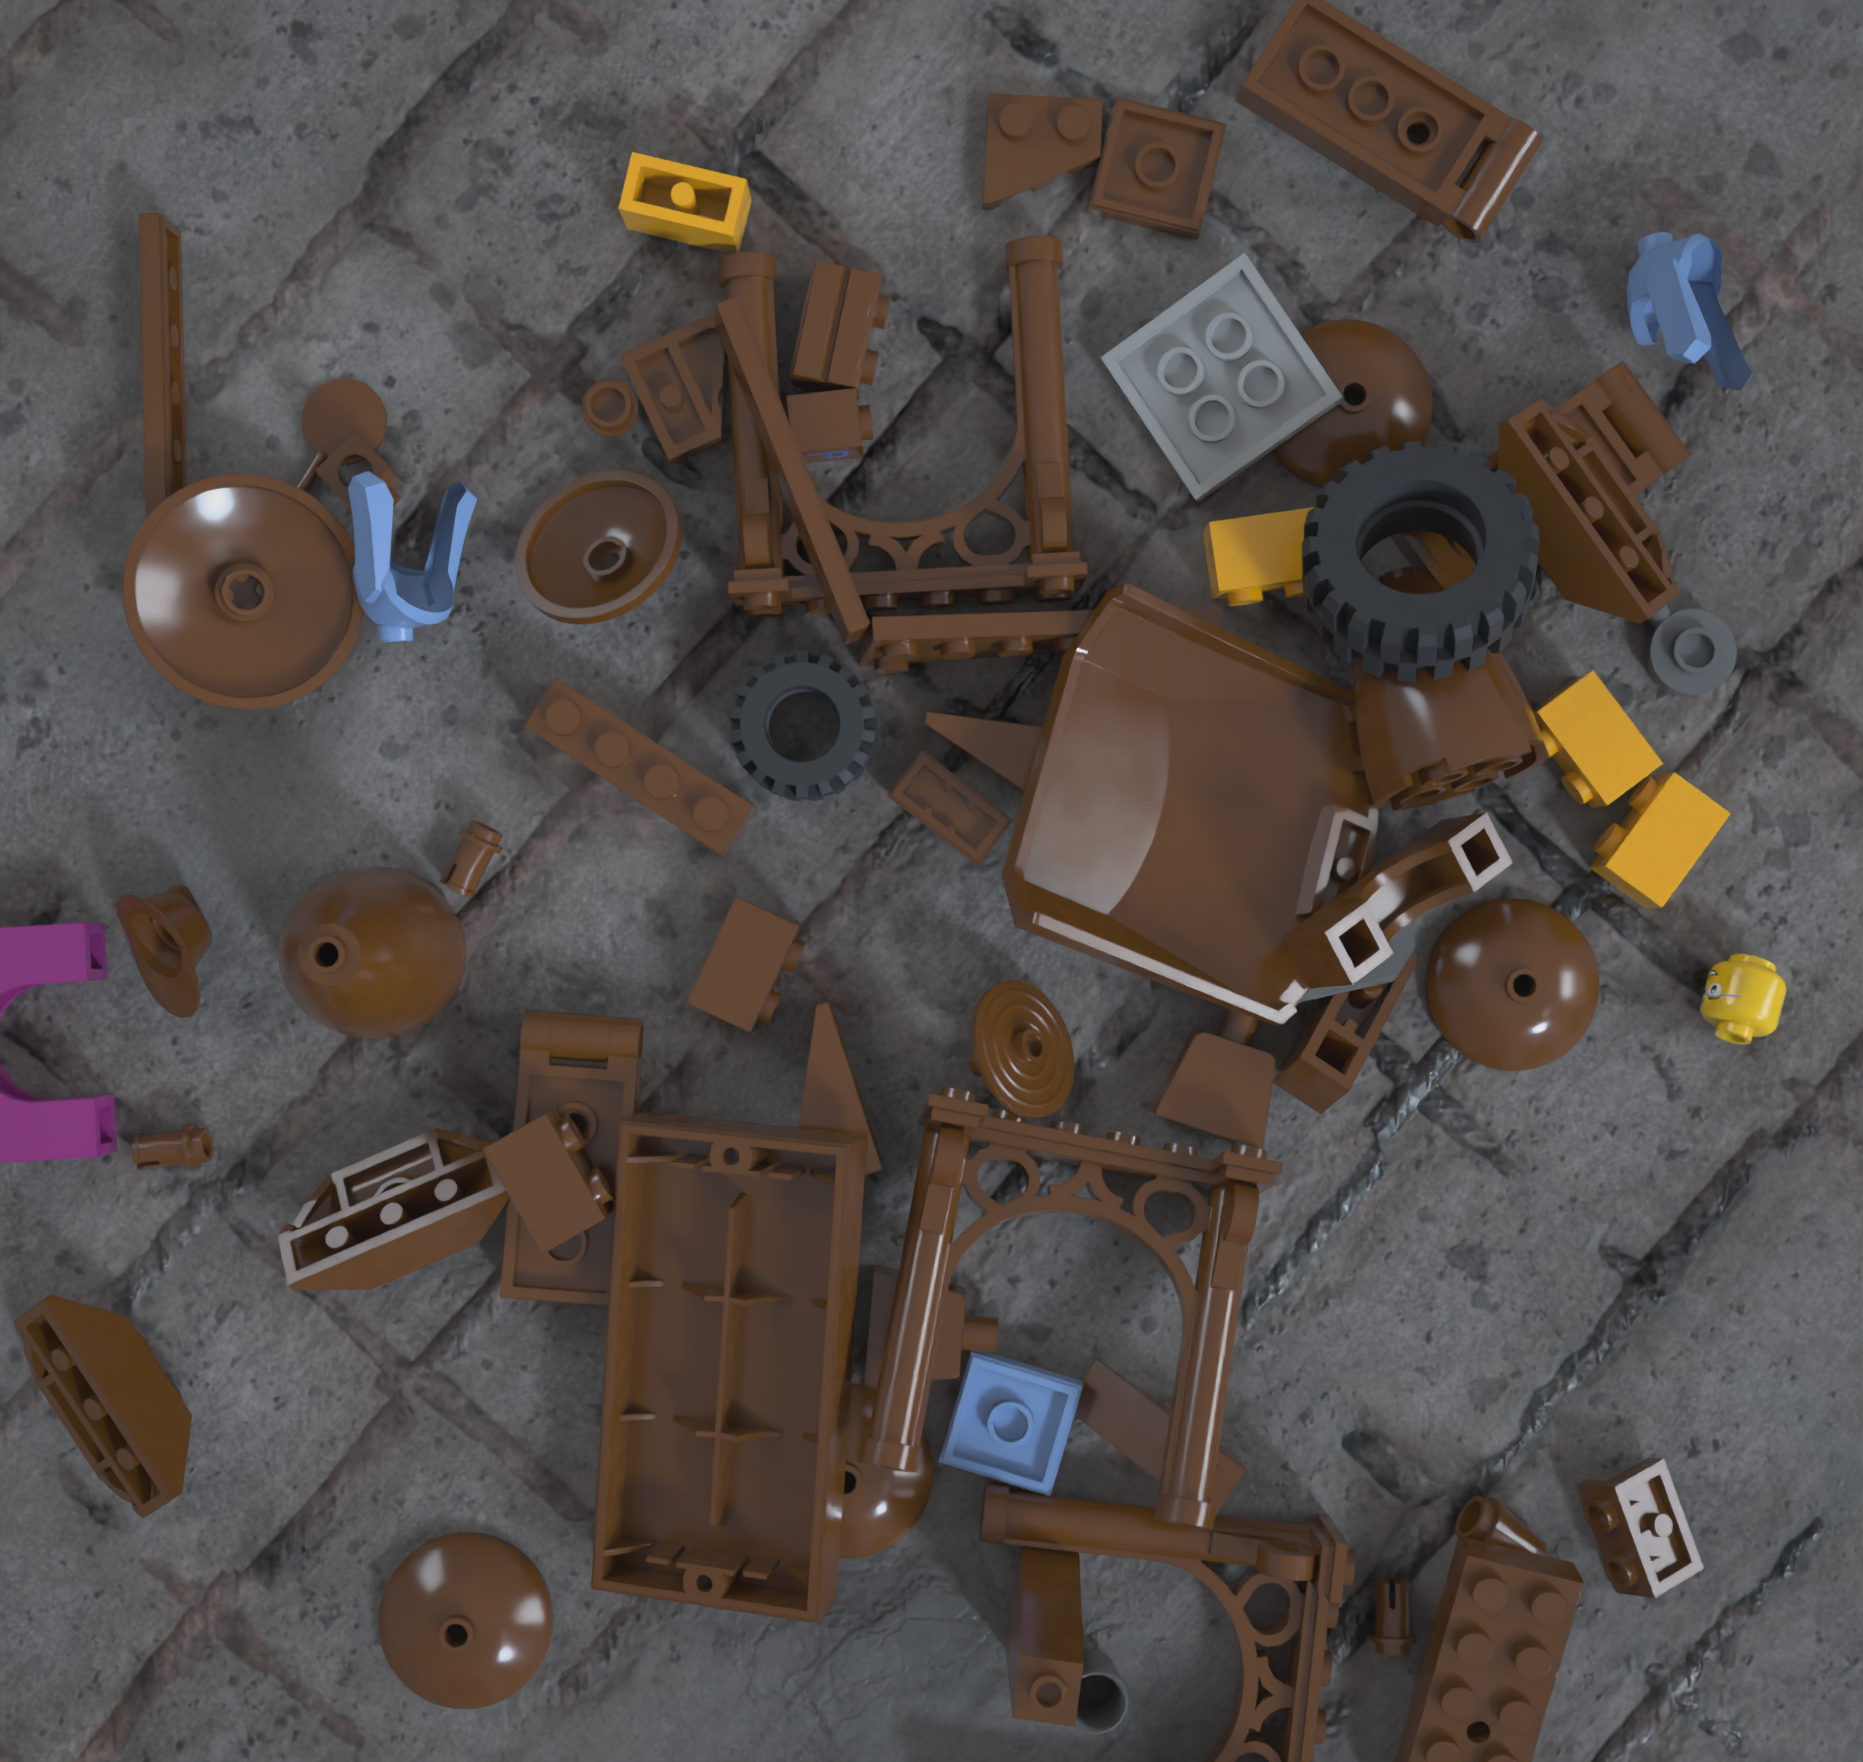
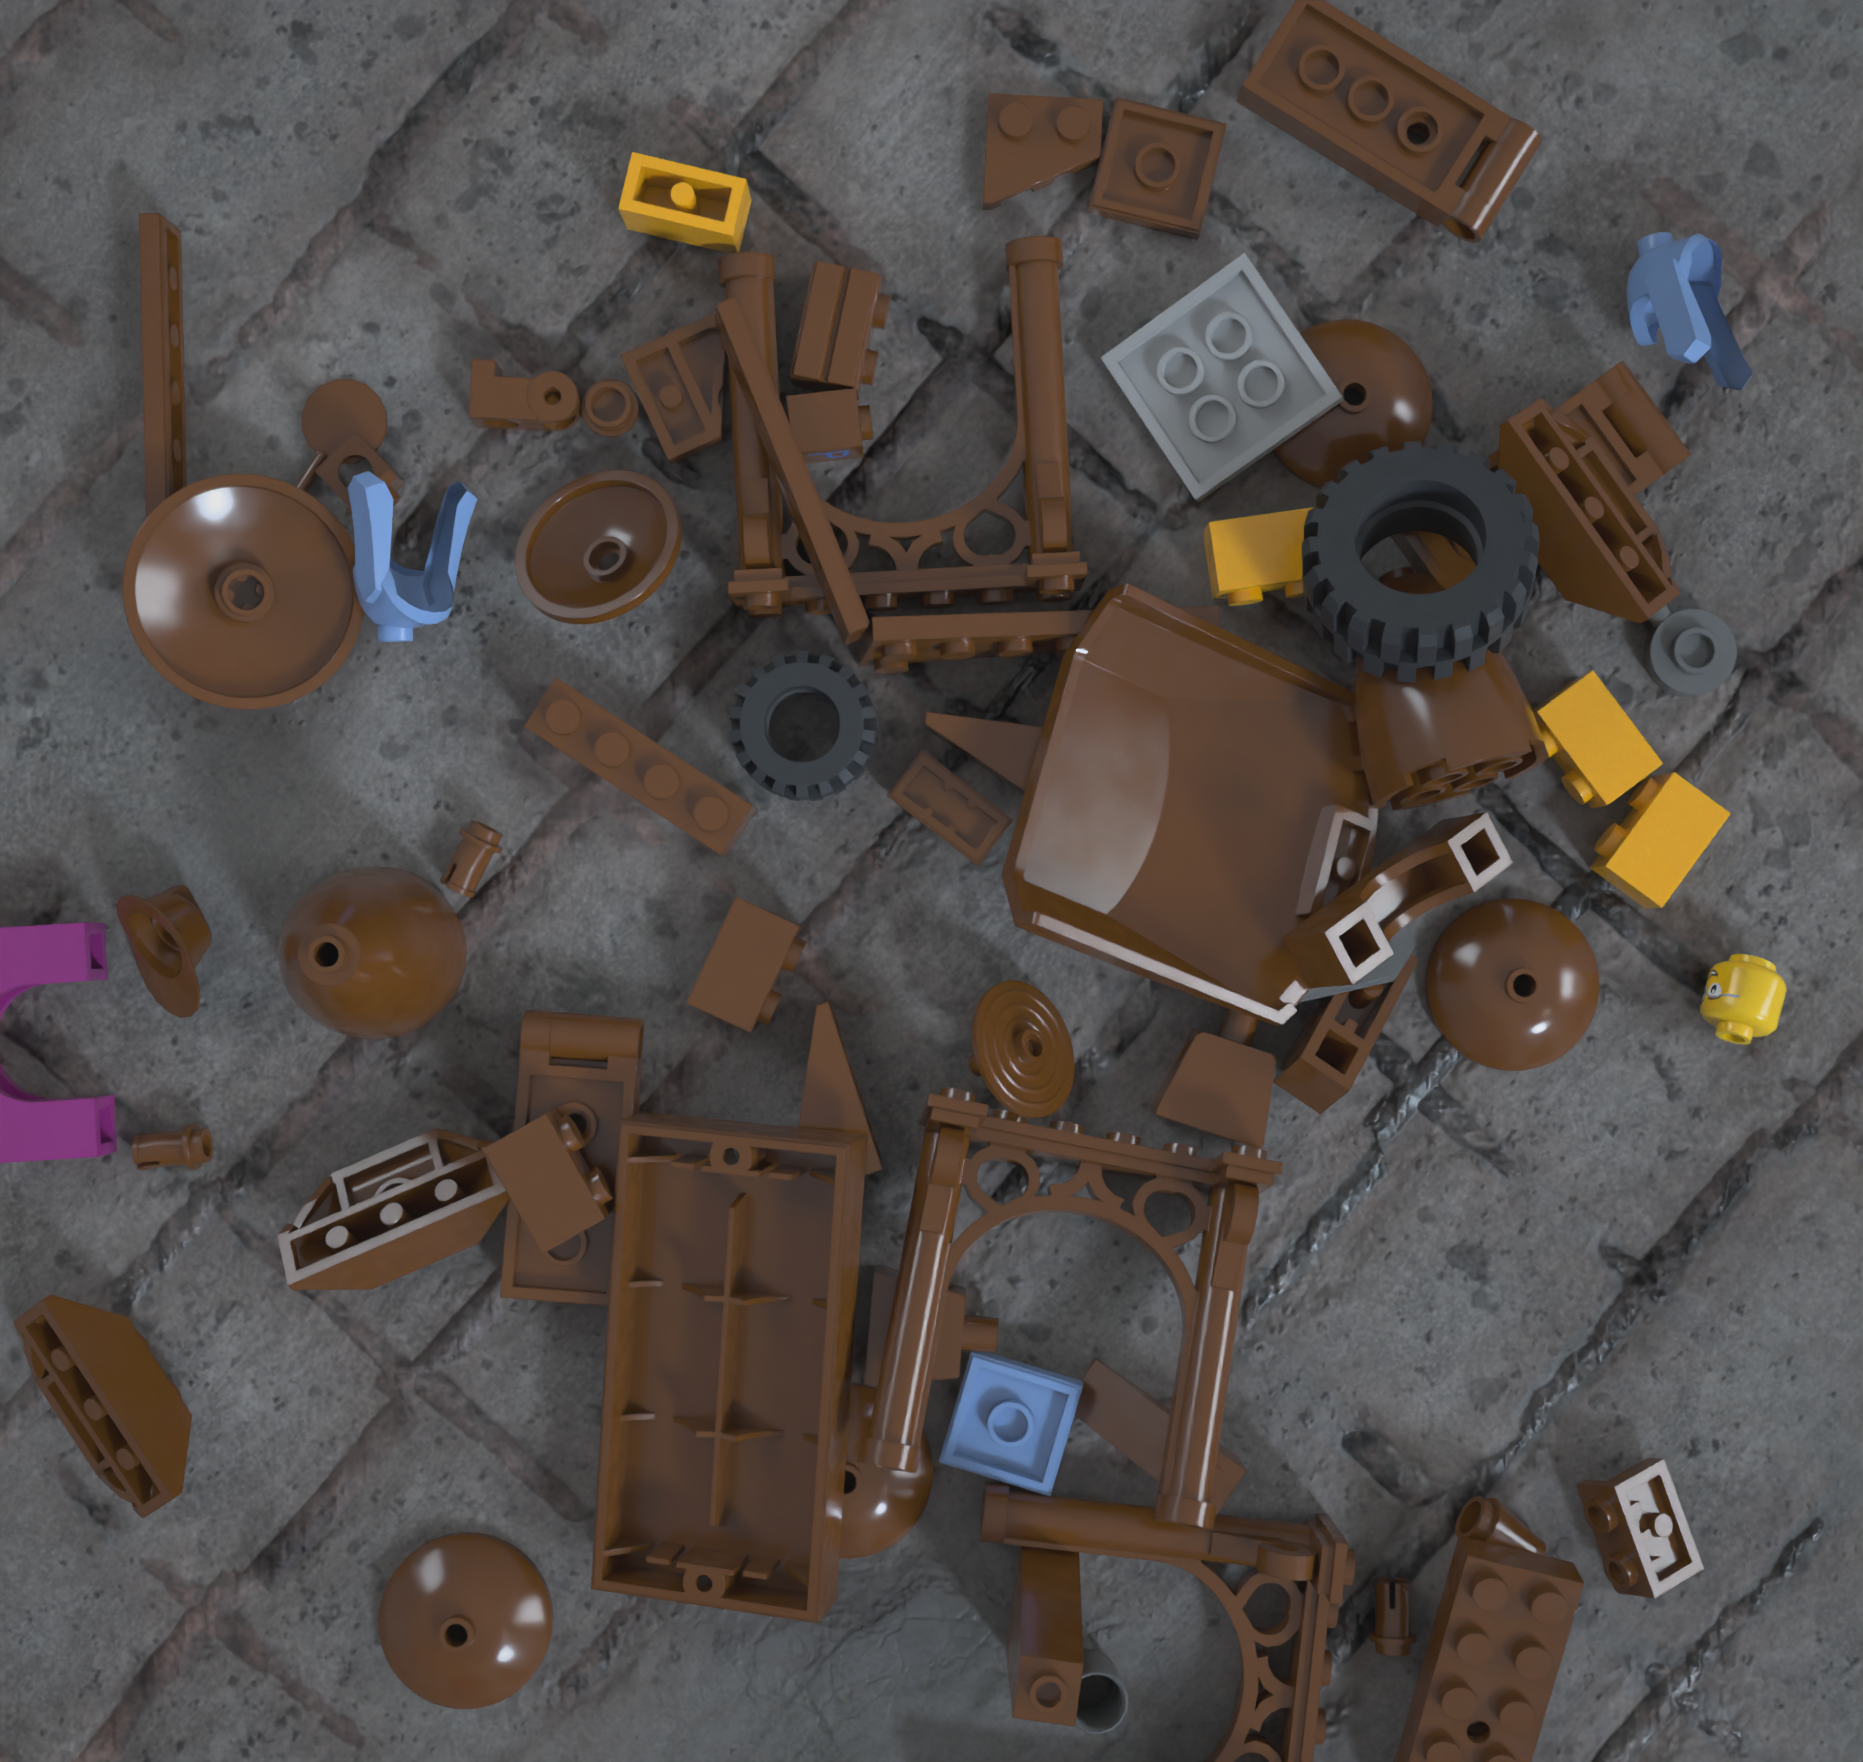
(521, 403): none -> reddish brown leg

